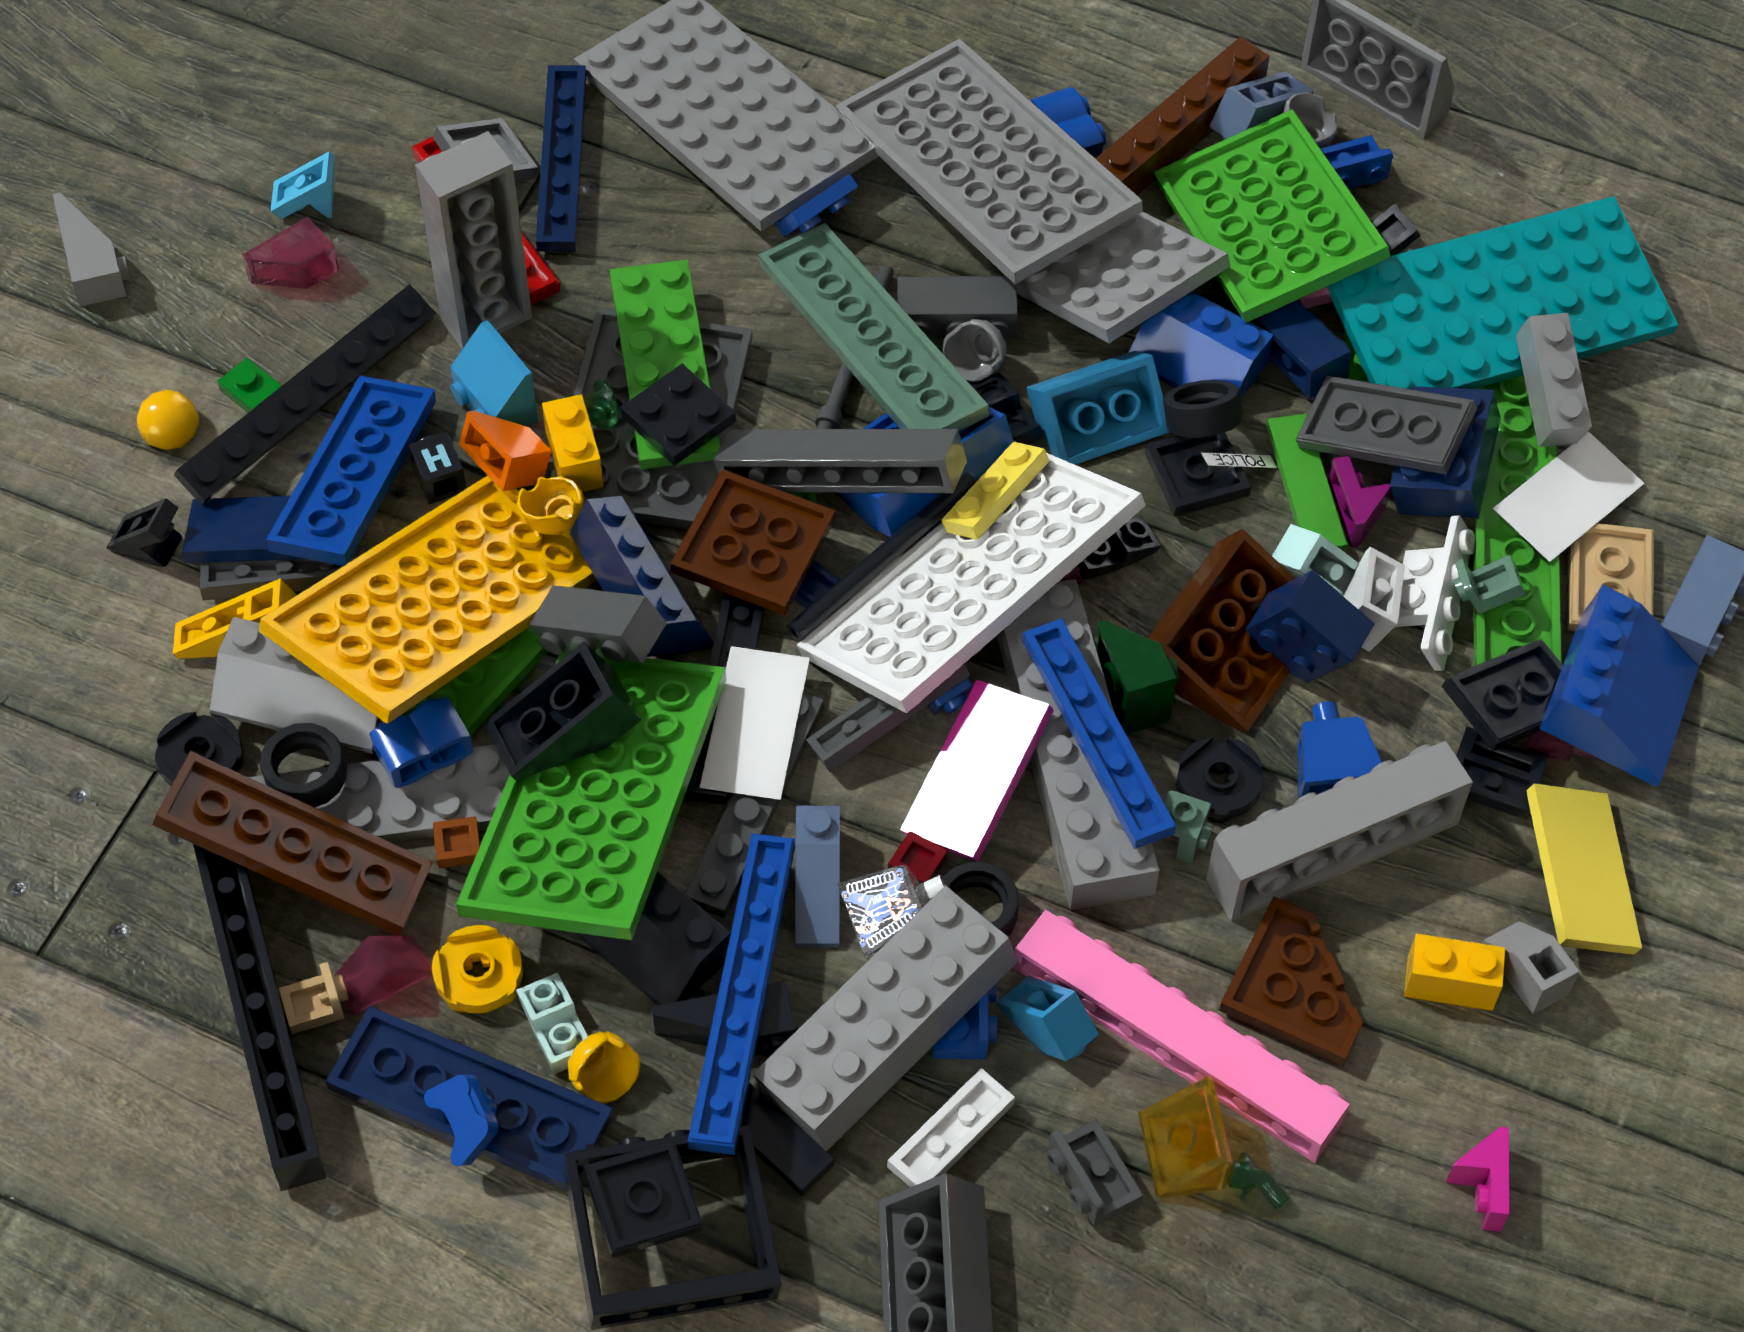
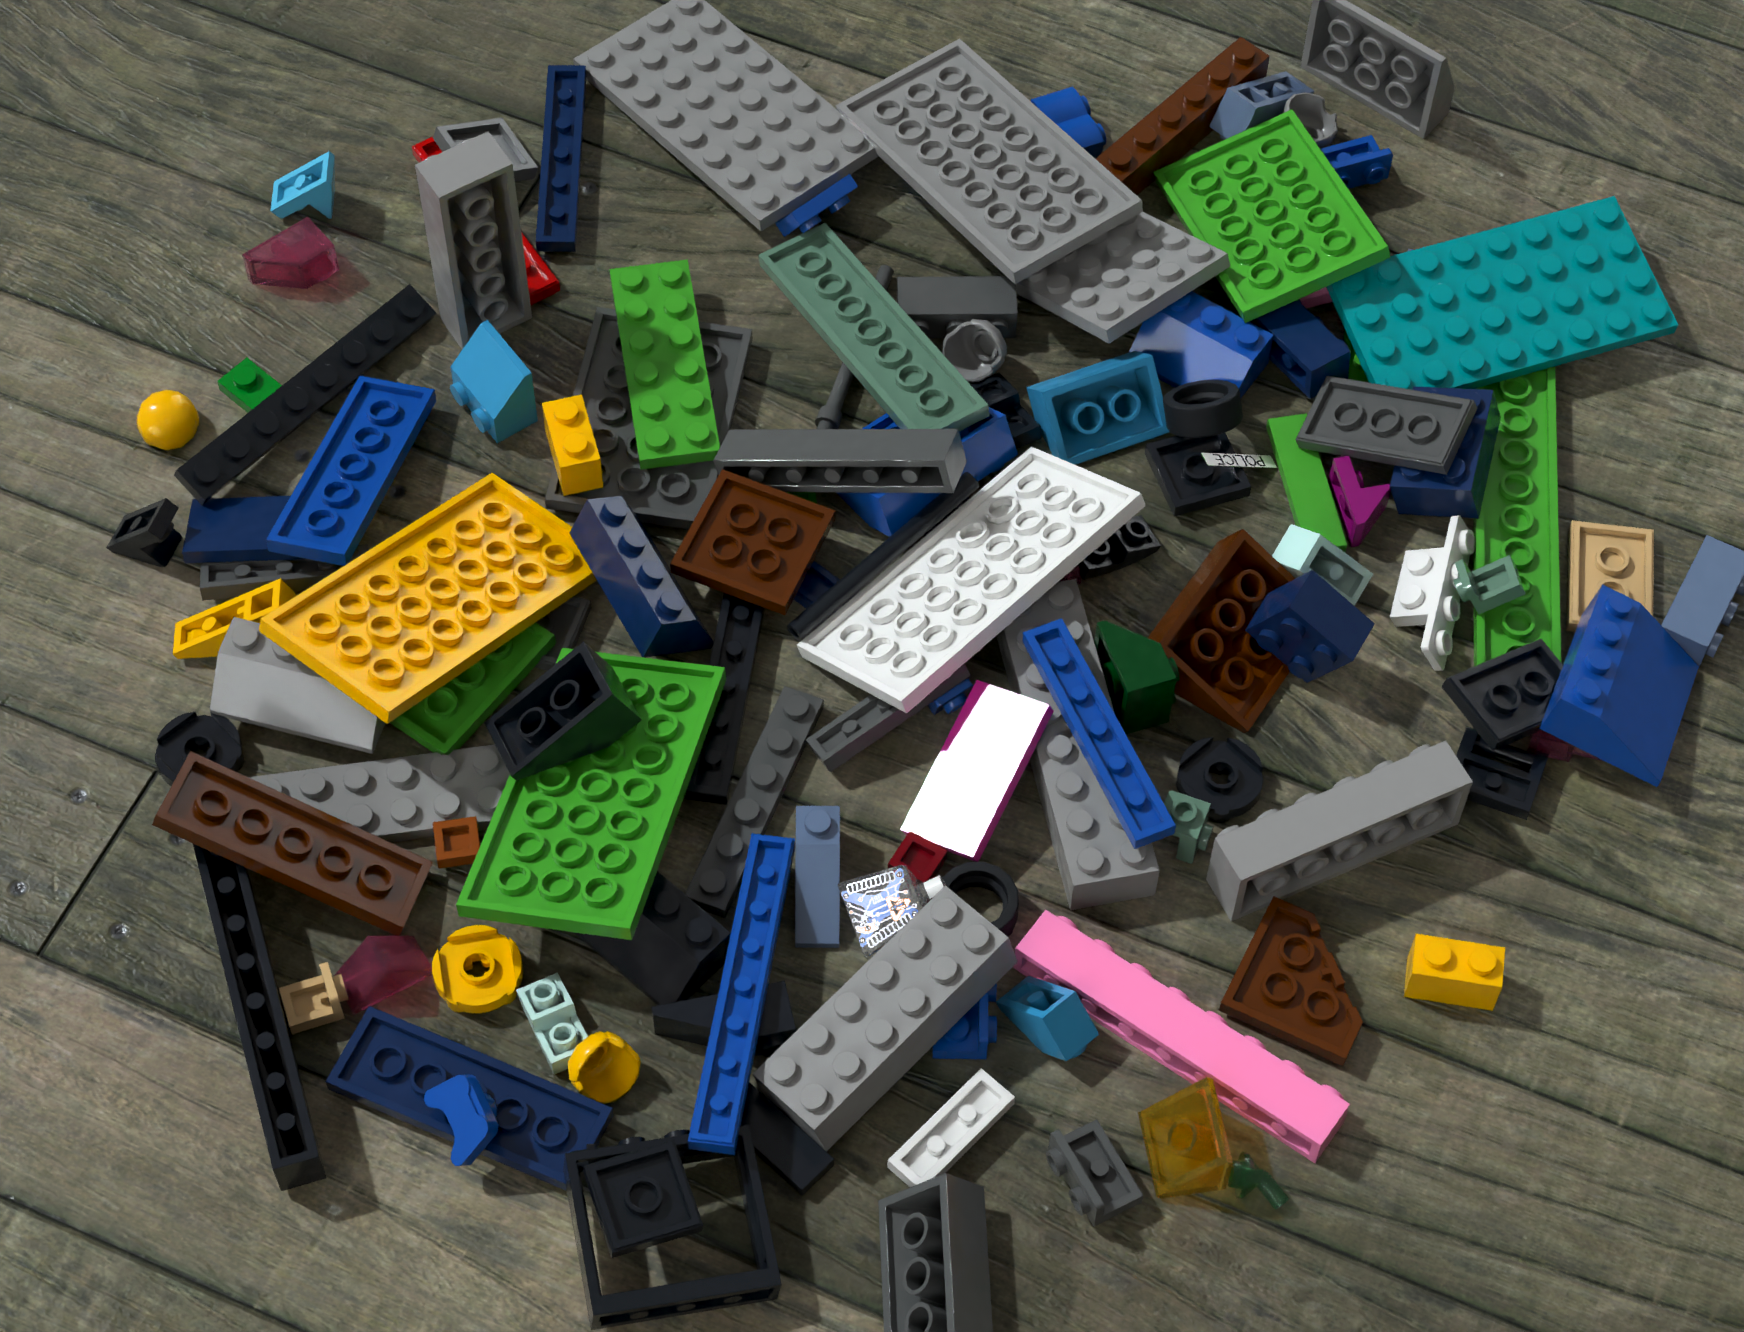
(90, 256): light grey slope -> none
(300, 737): black tyre -> none
(421, 741): blue brick -> none
(437, 467): black brick -> none
(504, 450): orange slope -> none
(551, 505): yellow hair -> none
(602, 406): clear green plate -> none
(609, 622): dark grey brick -> none
(678, 414): black plate -> none
(755, 723): white sticker -> none
(995, 490): light yellow plate -> none
(1332, 749): blue torso -> none
(1377, 593): white slope -> none
(1395, 229): black bracket -> none
(1488, 1170): dark pink slope -> none
(1535, 965): light grey slope -> none
(1553, 380): light grey brick -> none
(1568, 496): white sticker -> none
(1583, 869): light yellow tile -> none

